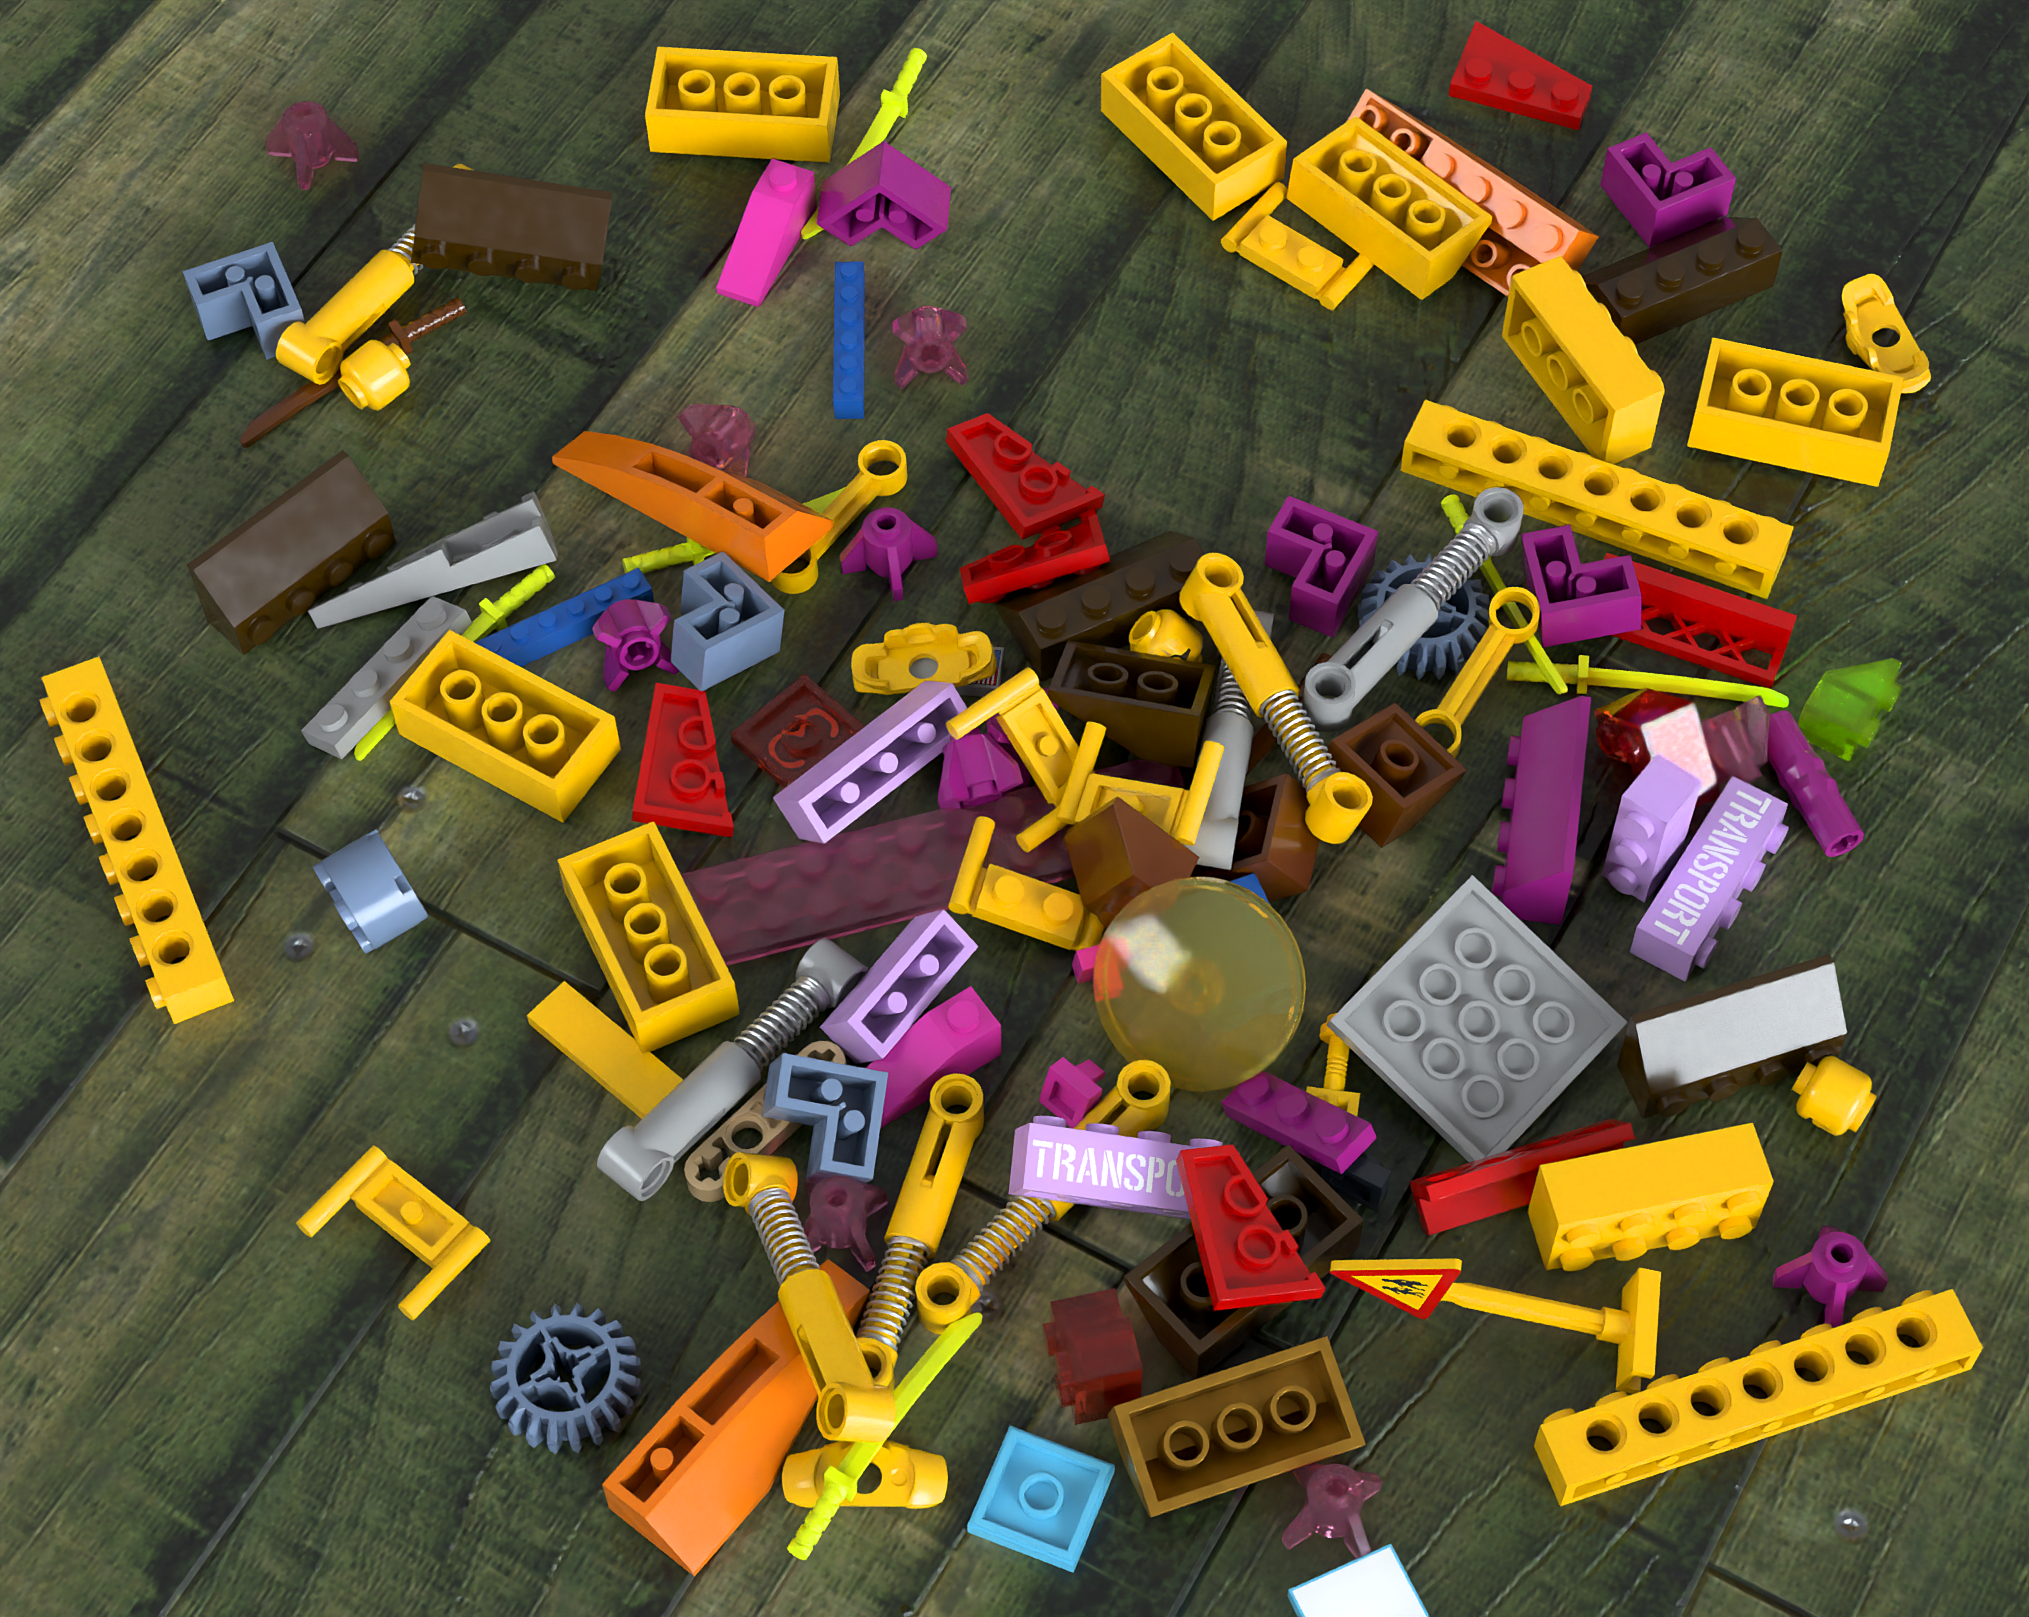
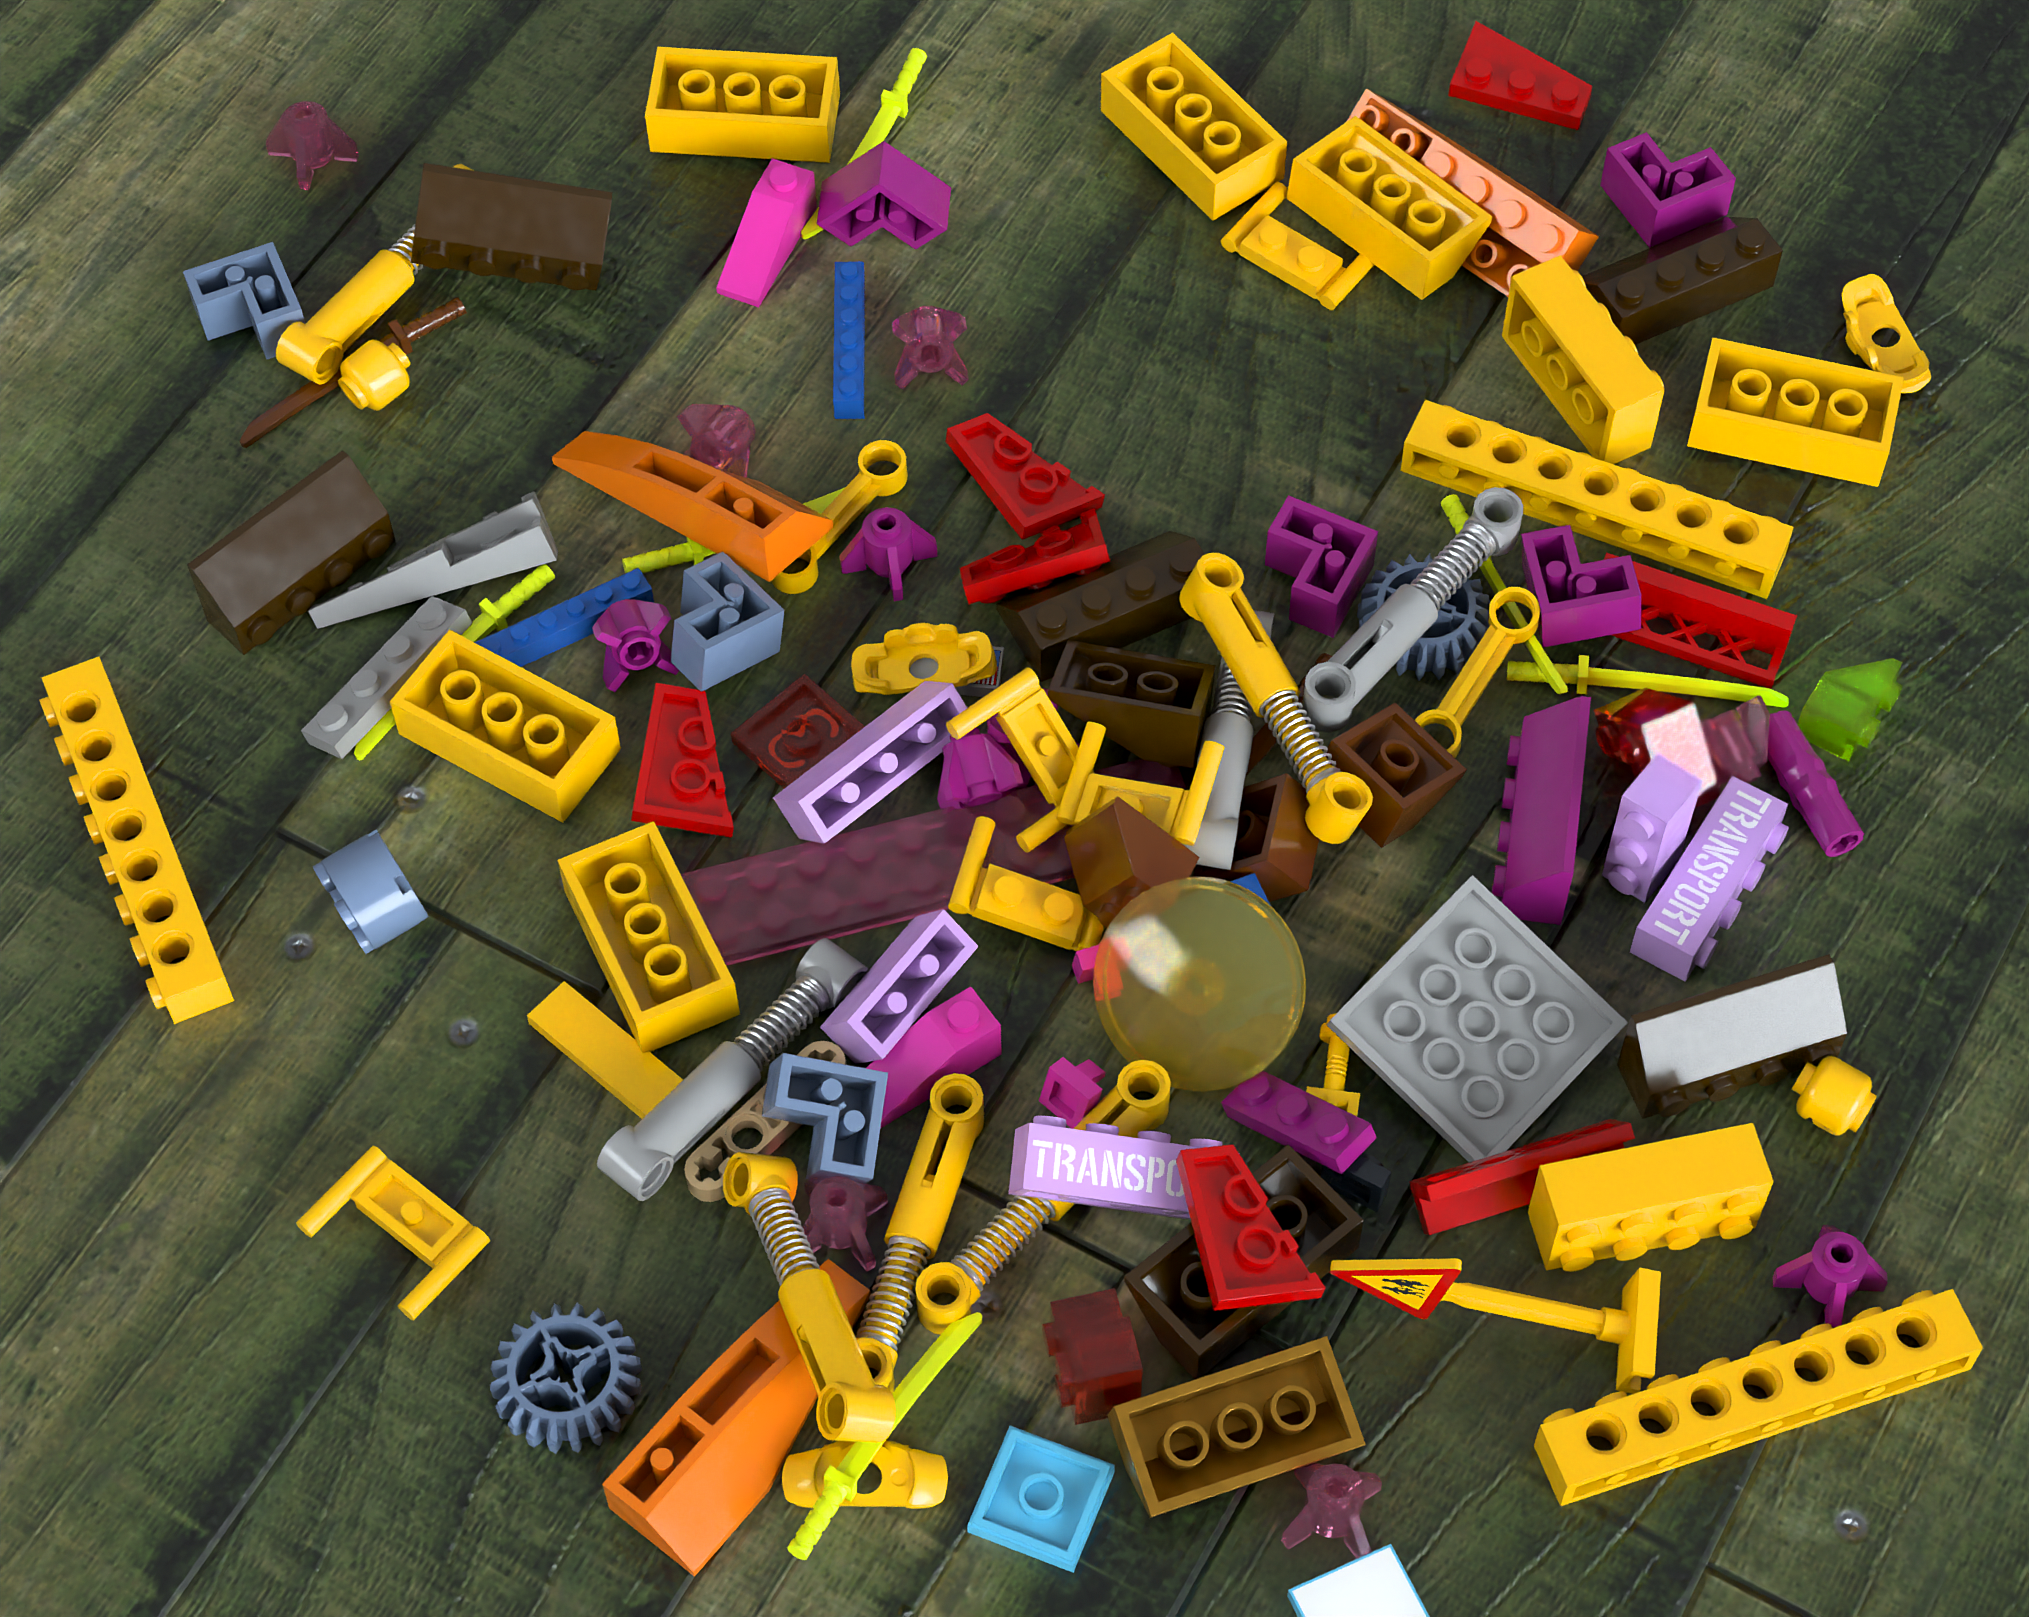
(1166, 635): yellow head -> none

